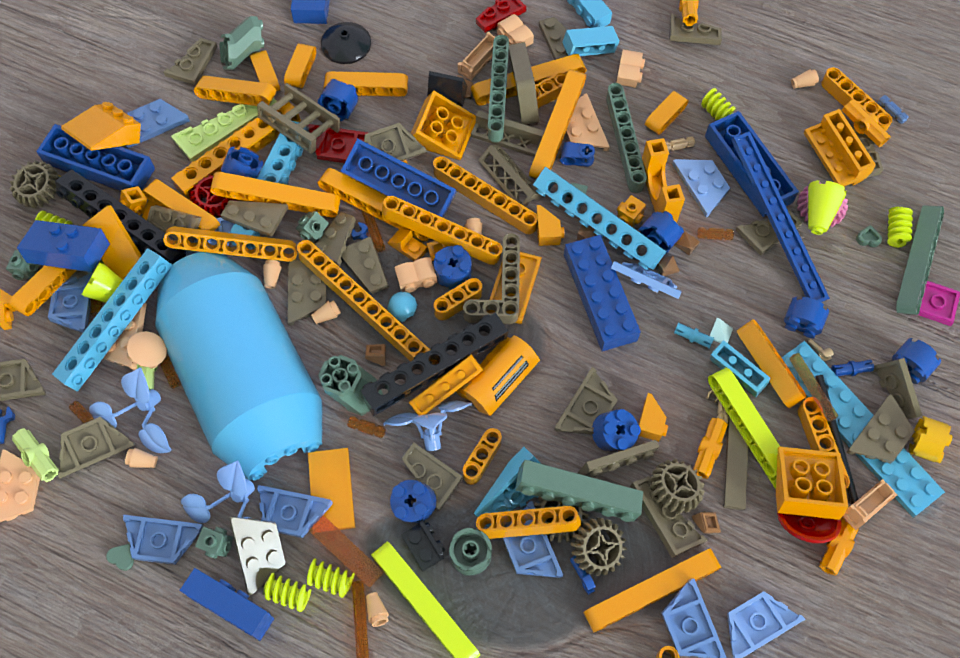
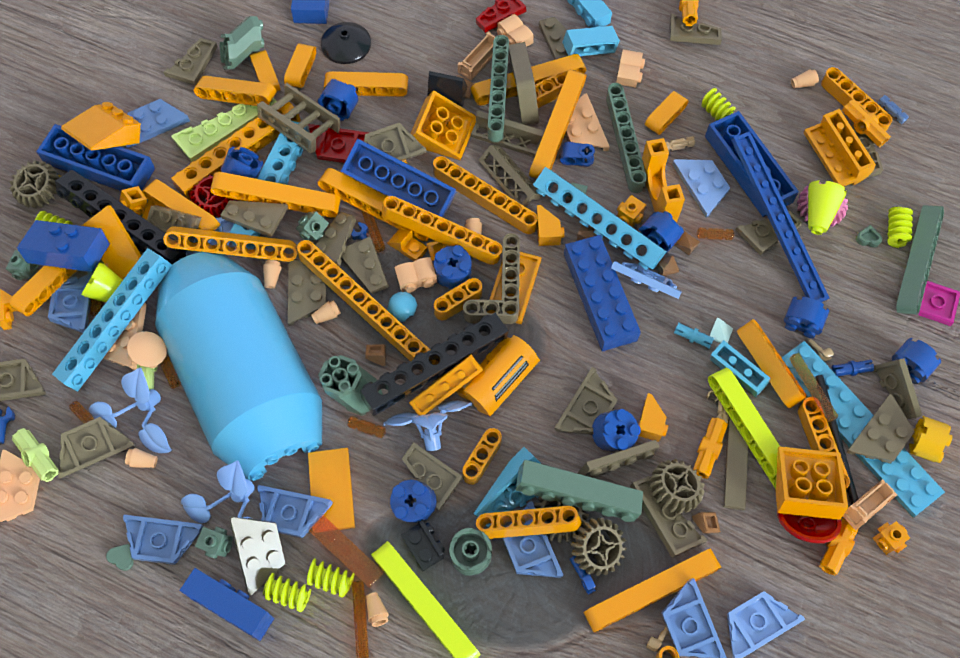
(654, 643): none -> tan hand
(891, 537): none -> light orange brick

